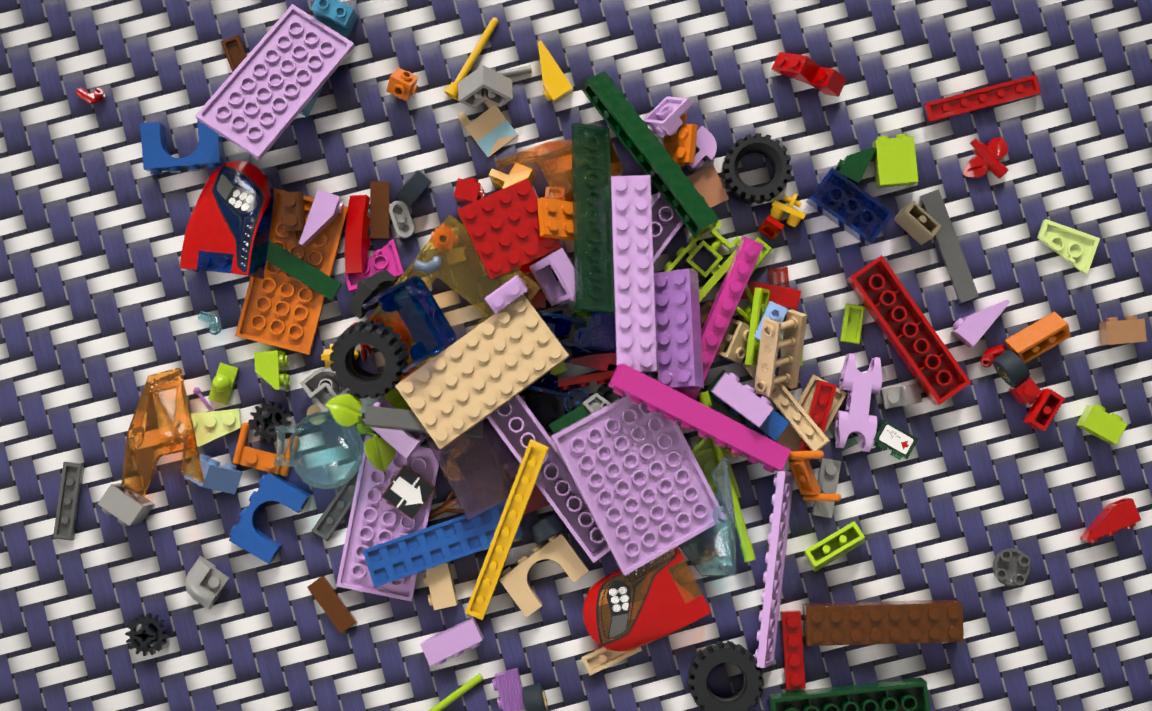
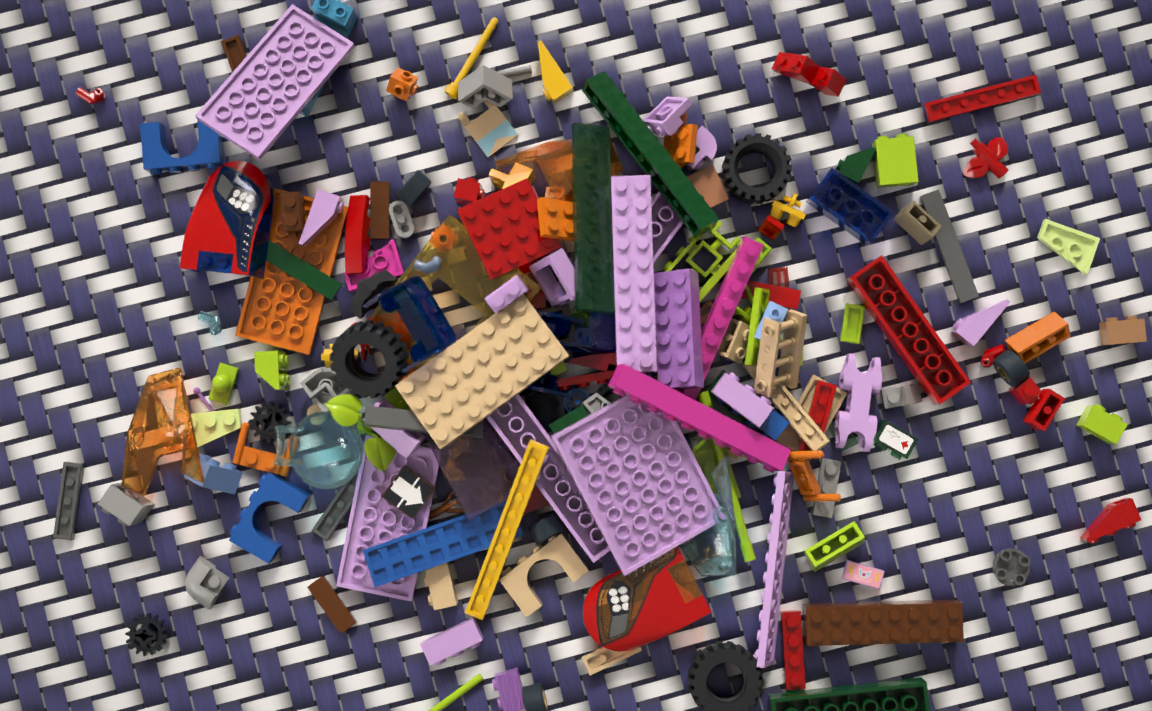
(863, 574): none -> bright pink tile

